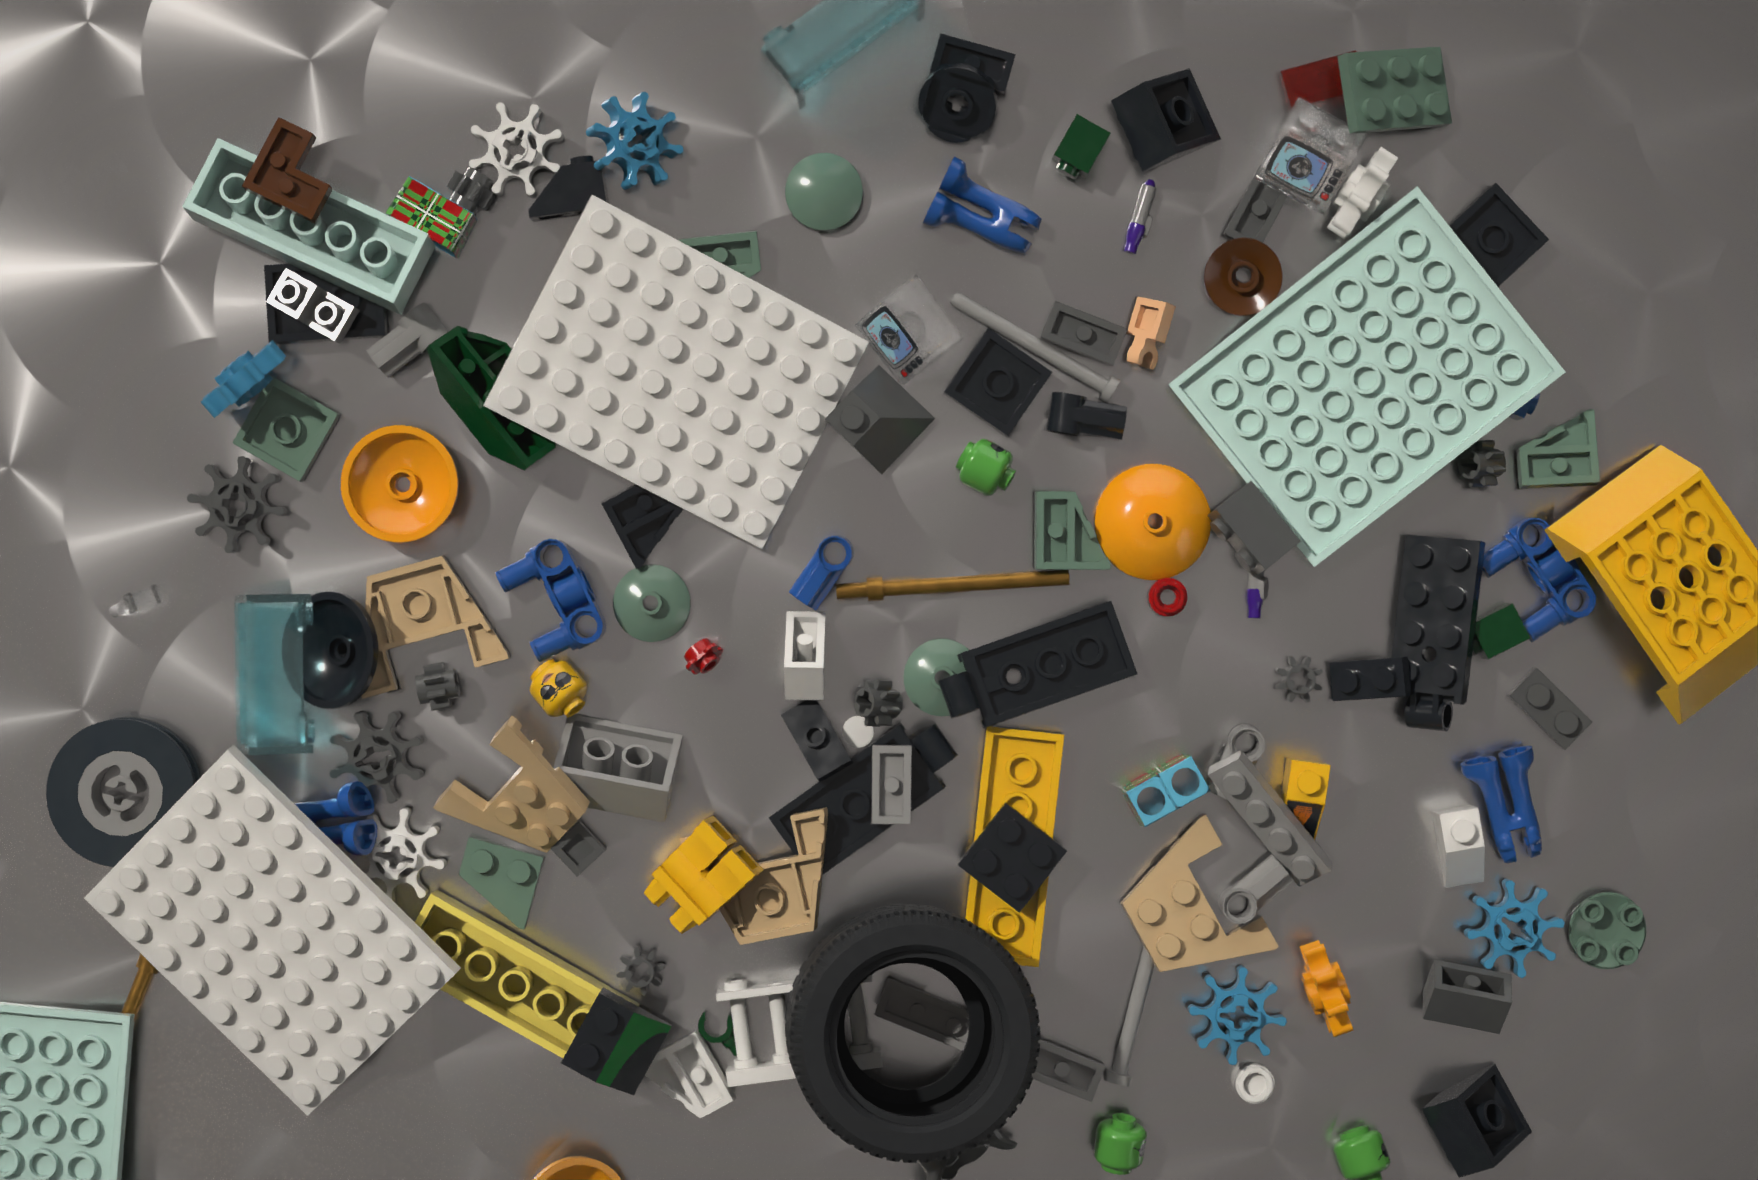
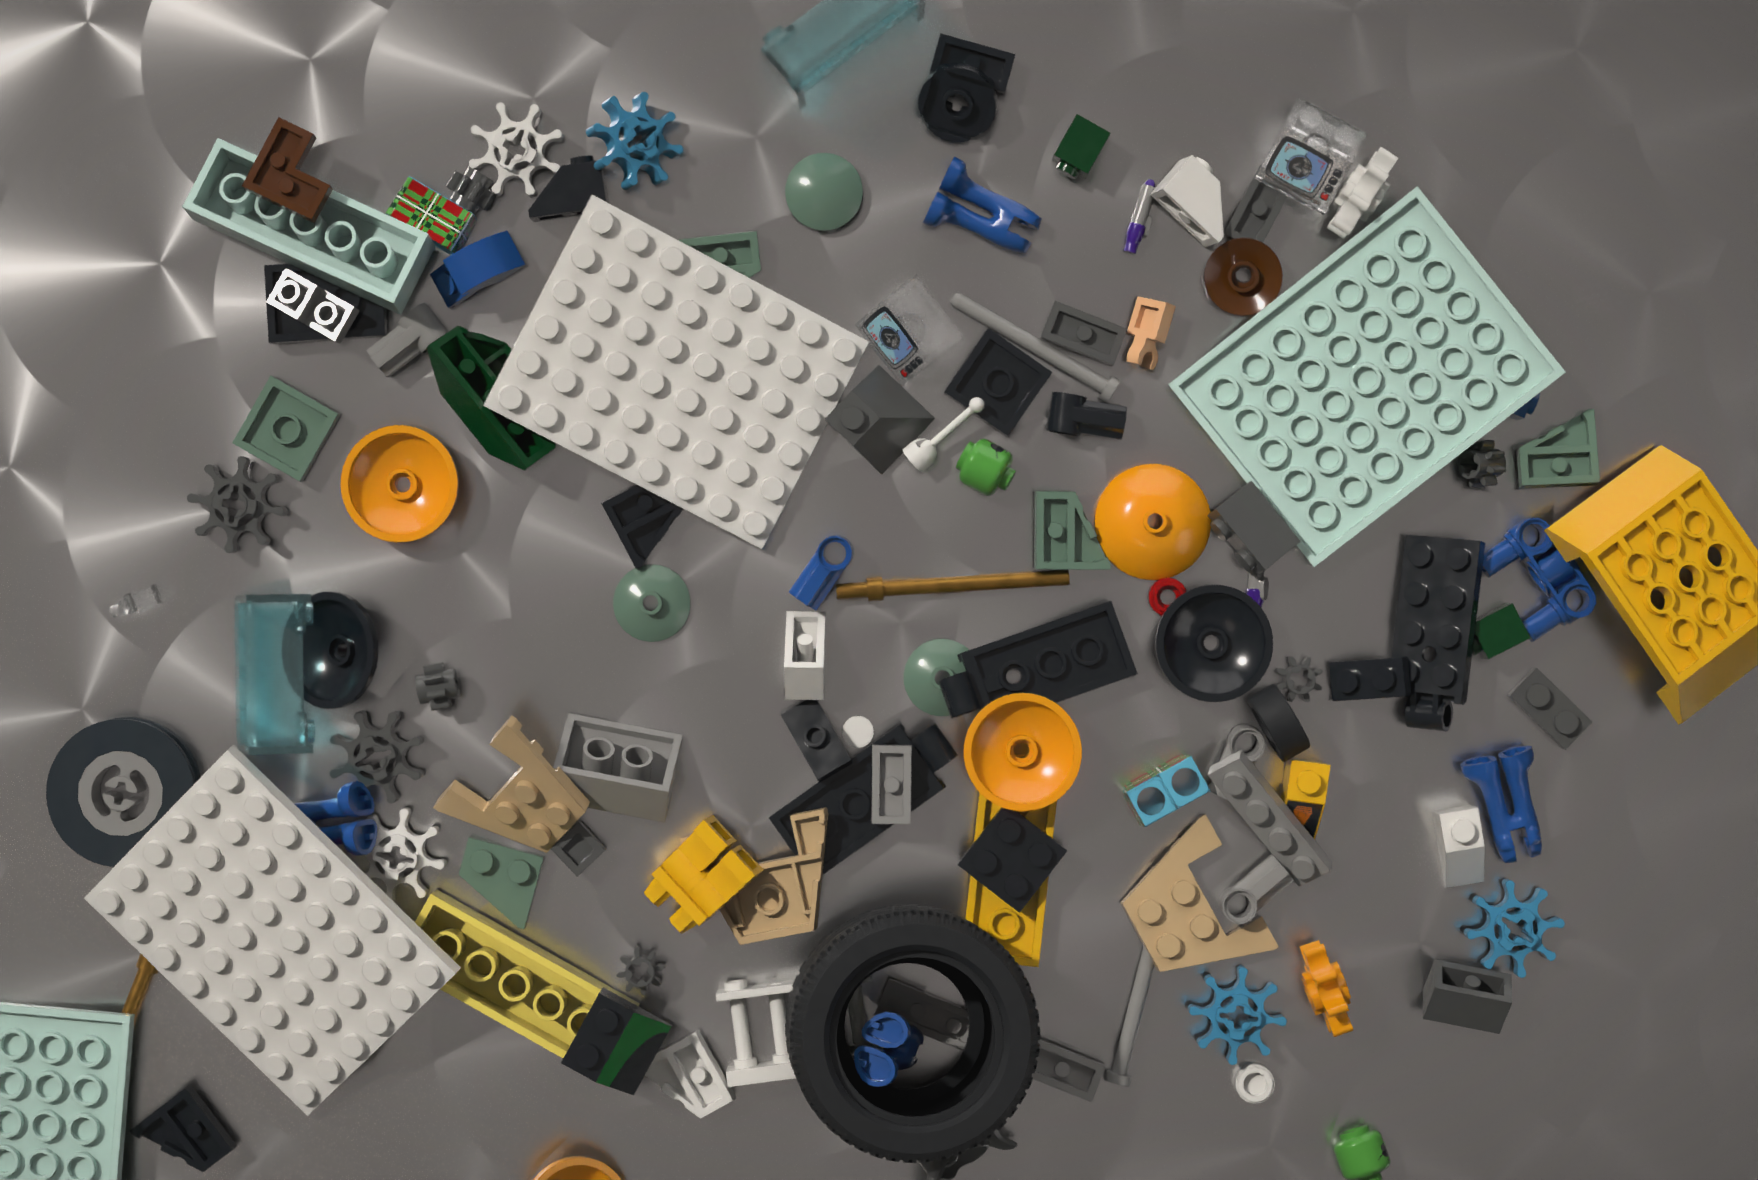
(187, 1130): none -> black wing
(243, 378): dark azure gear -> none
(423, 604): tan wing -> none
(476, 267): none -> blue brick
(558, 688): yellow head -> none
(568, 592): blue piece -> none
(702, 656): red plate -> none
(726, 1038): dark green piece -> none
(878, 703): dark grey gear -> none
(900, 1042): none -> blue piece
(923, 451): none -> white hinge
(1022, 781): none -> light orange dish
(1120, 1144): bright green head -> none
(1165, 119): black slope -> none
(1193, 199): none -> white slope
(1241, 649): none -> black dish
(1278, 722): none -> black tyre
(1312, 81): clear red plate -> none
(1394, 89): sand green plate -> none
(1477, 1121): black slope -> none
(1498, 234): black plate -> none
(1607, 930): sand green dish -> none

